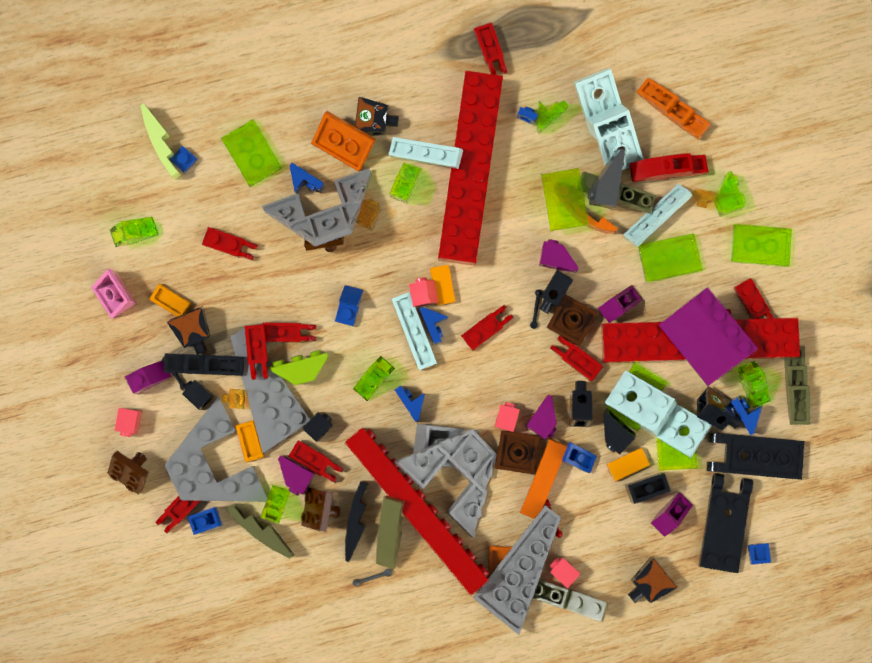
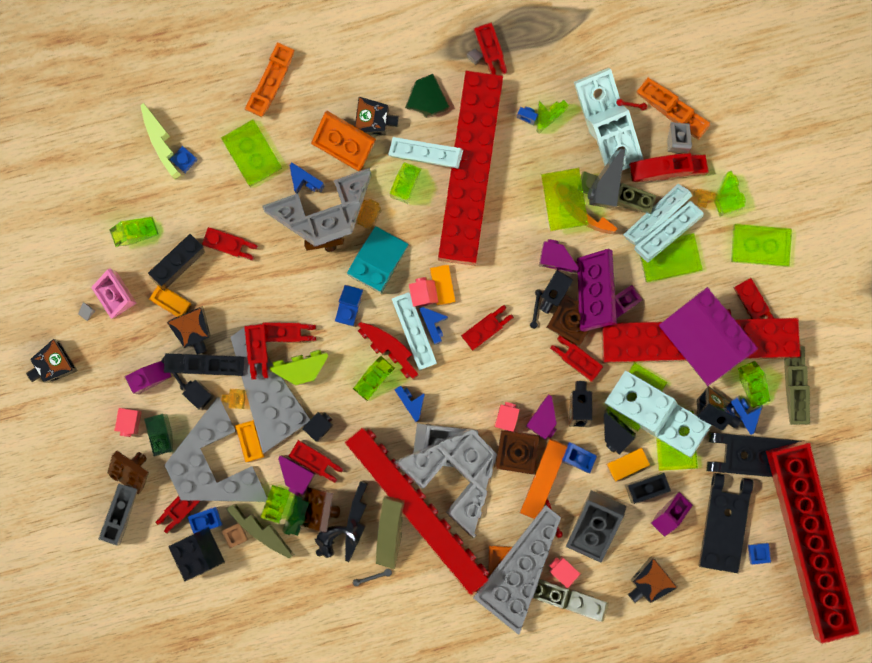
(51, 363): none -> torso
(86, 311): none -> light grey piece
(118, 515): none -> dark grey slope
(159, 434): none -> clear green slope
(176, 262): none -> black brick
(196, 554): none -> black brick
(235, 535): none -> medium nougat plate
(271, 80): none -> orange slope
(295, 516): none -> dark green slope
(325, 539): none -> black animal
(377, 259): none -> teal slope
(385, 342): none -> red slope
(427, 97): none -> dark green slope
(474, 56): none -> light grey piece
(596, 290): none -> magenta piece
(596, 526): none -> dark grey slope
(643, 106): none -> red hinge
(669, 231): none -> light aqua plate
(679, 138): none -> light grey slope
(812, 542): none -> red brick

